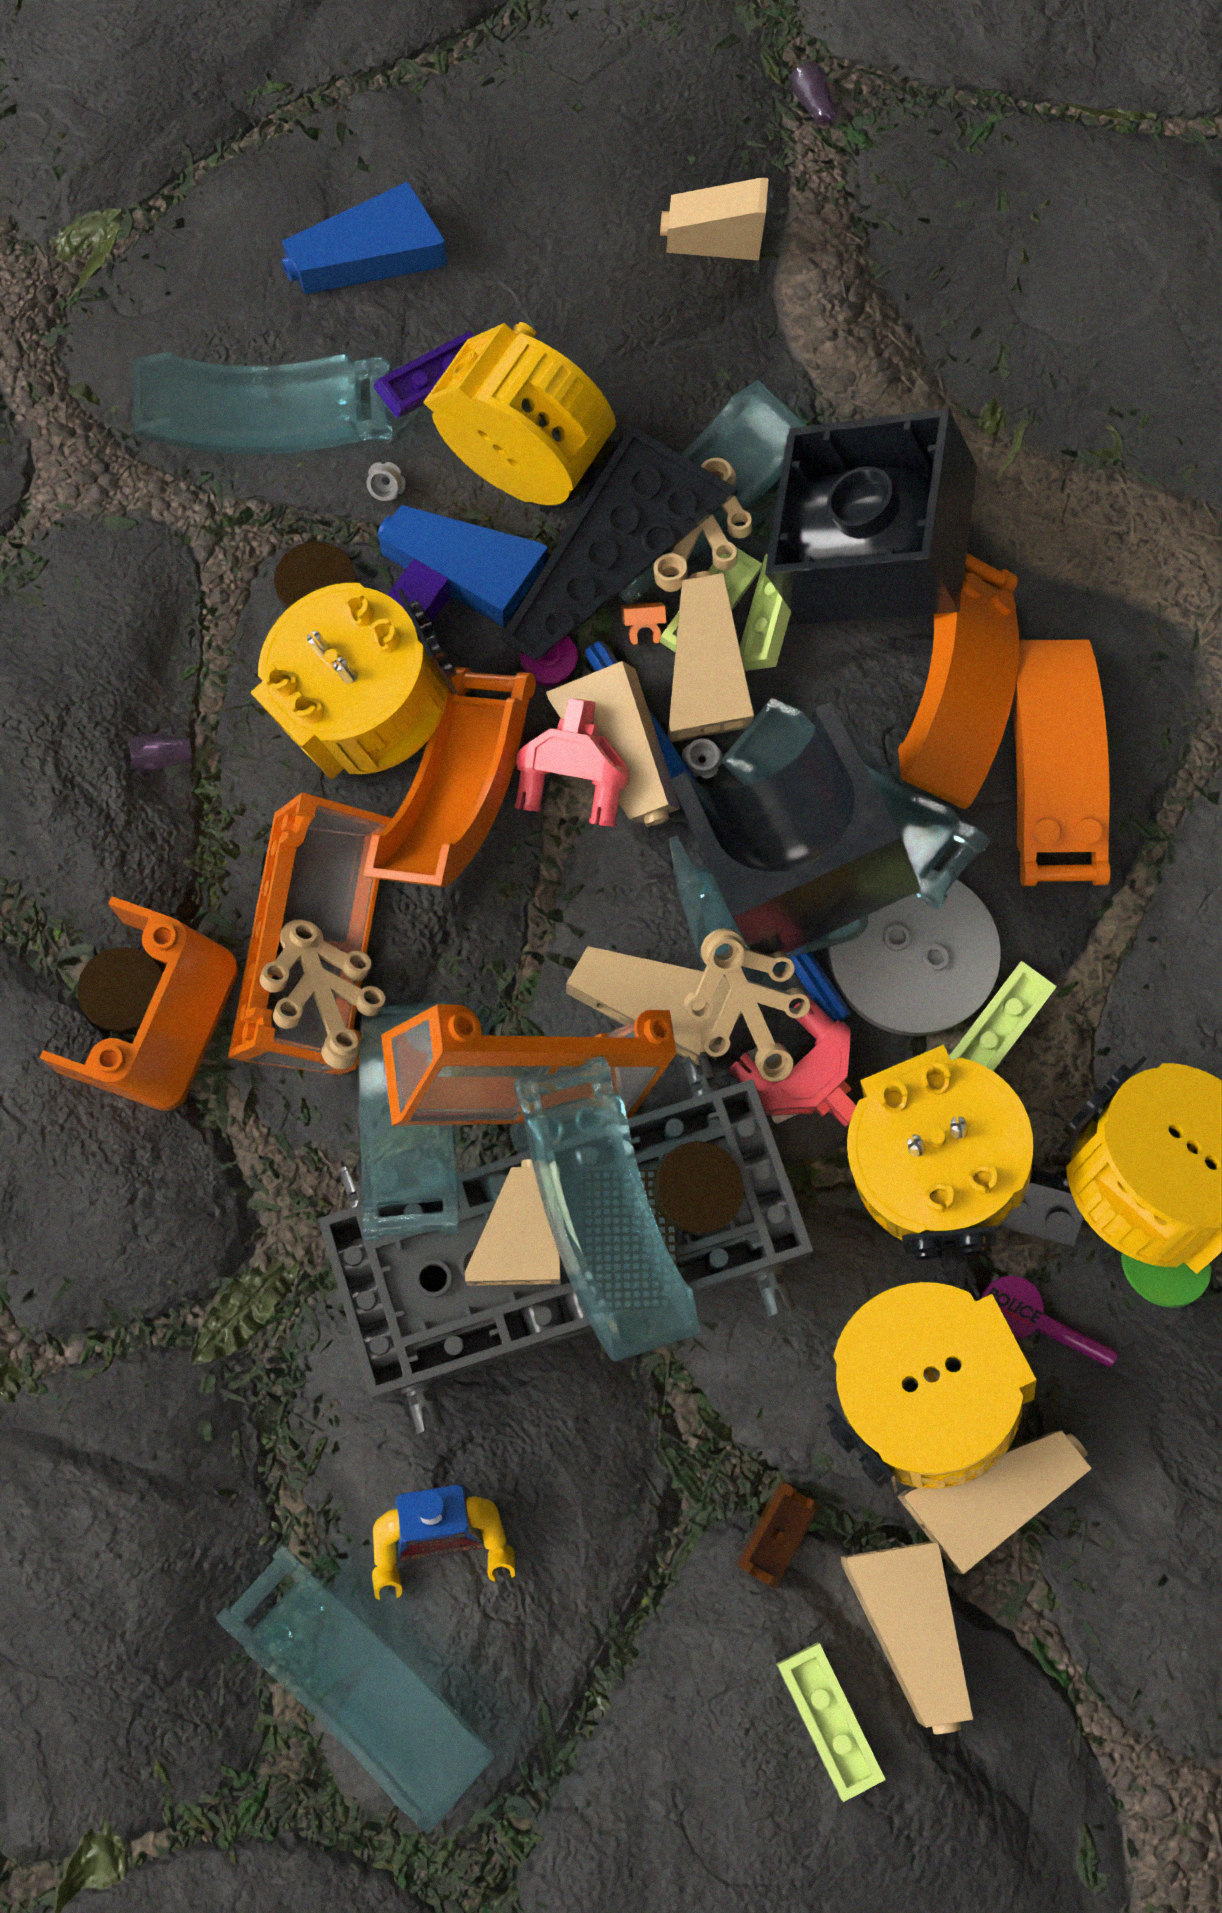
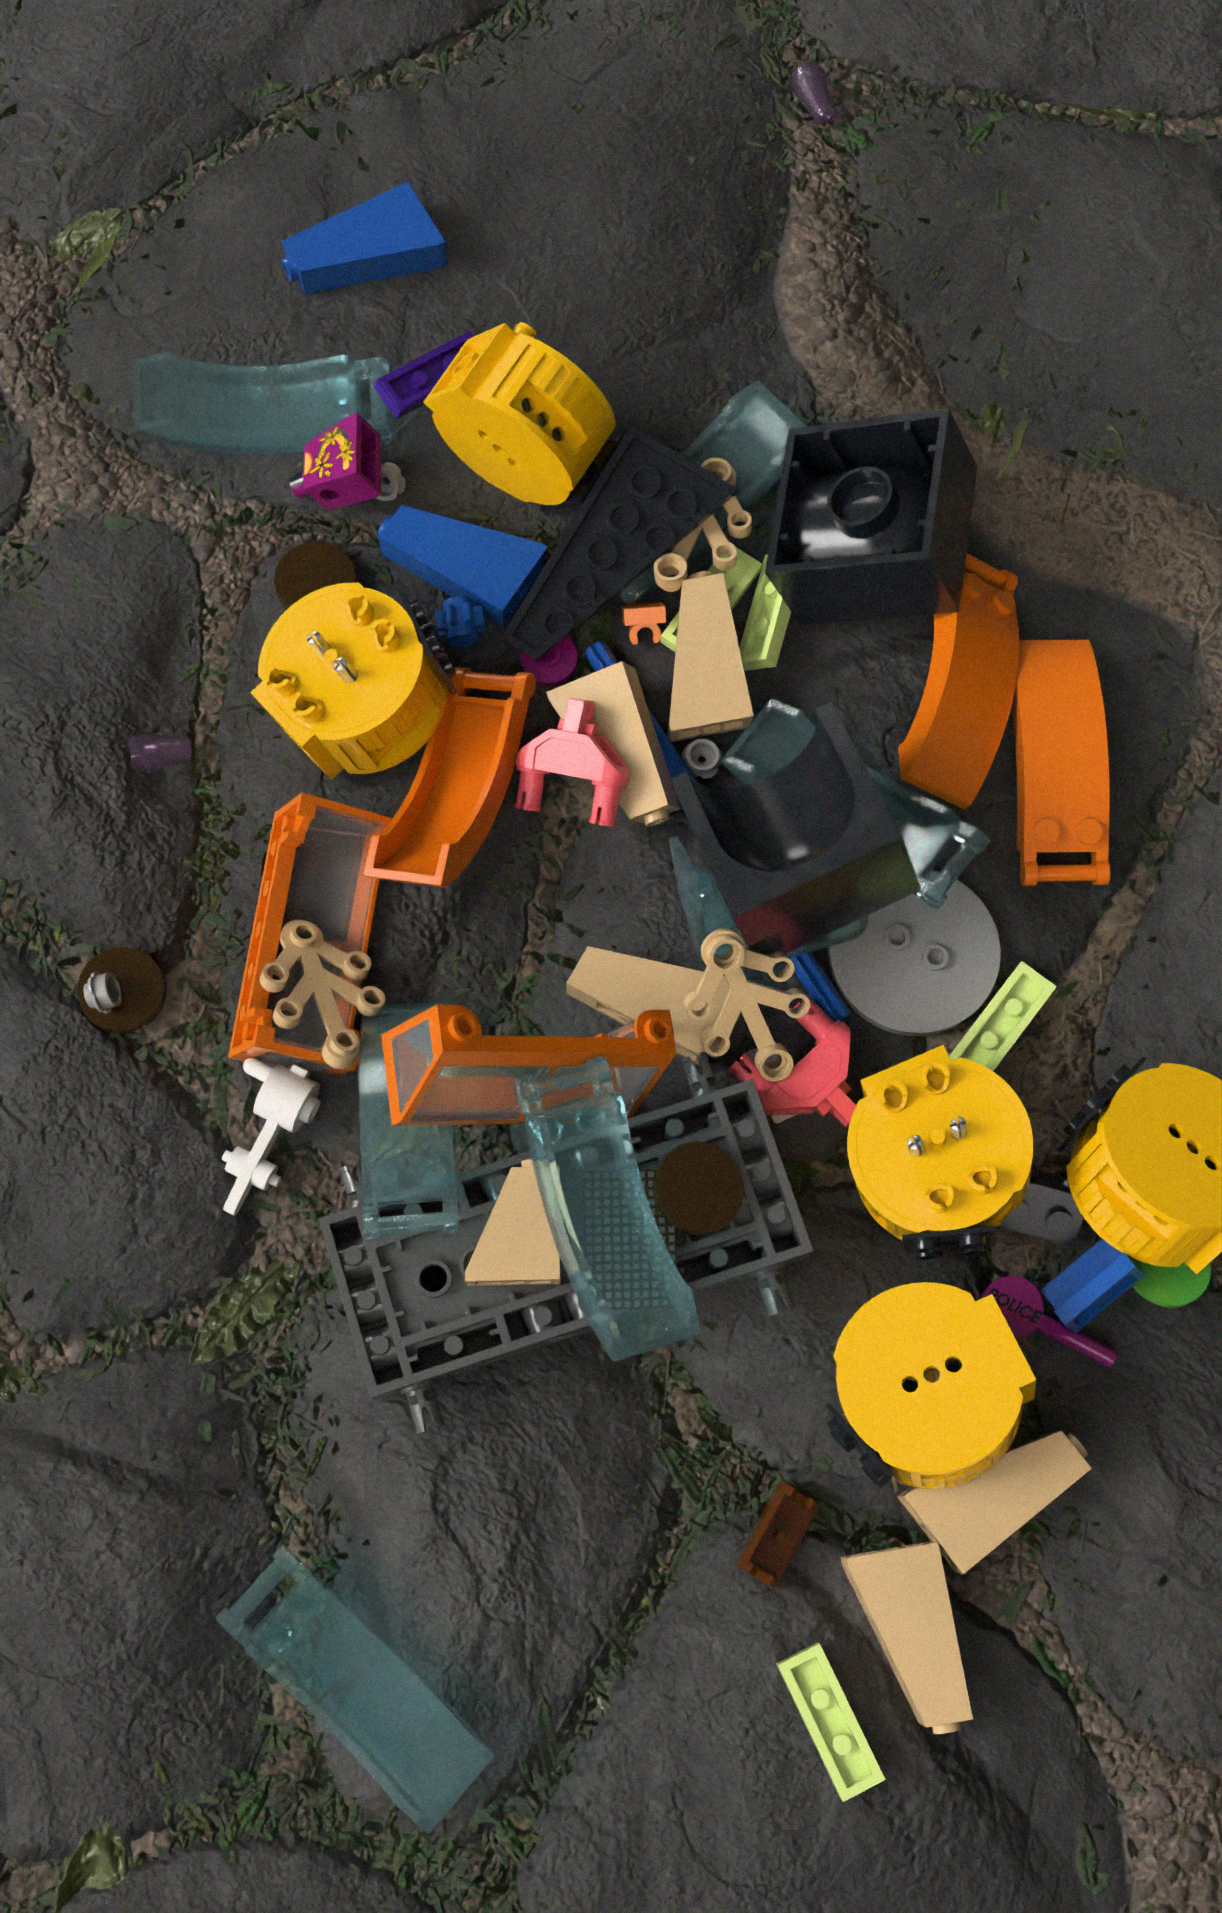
(102, 992): none -> light grey plate
(178, 1020): orange windscreen -> none
(284, 1101): none -> white piece
(341, 465): none -> magenta torso
(425, 585): dark purple brick -> none
(436, 1525): torso -> none
(460, 621): none -> blue gear
(718, 220): tan slope -> none
(1091, 1284): none -> blue panel

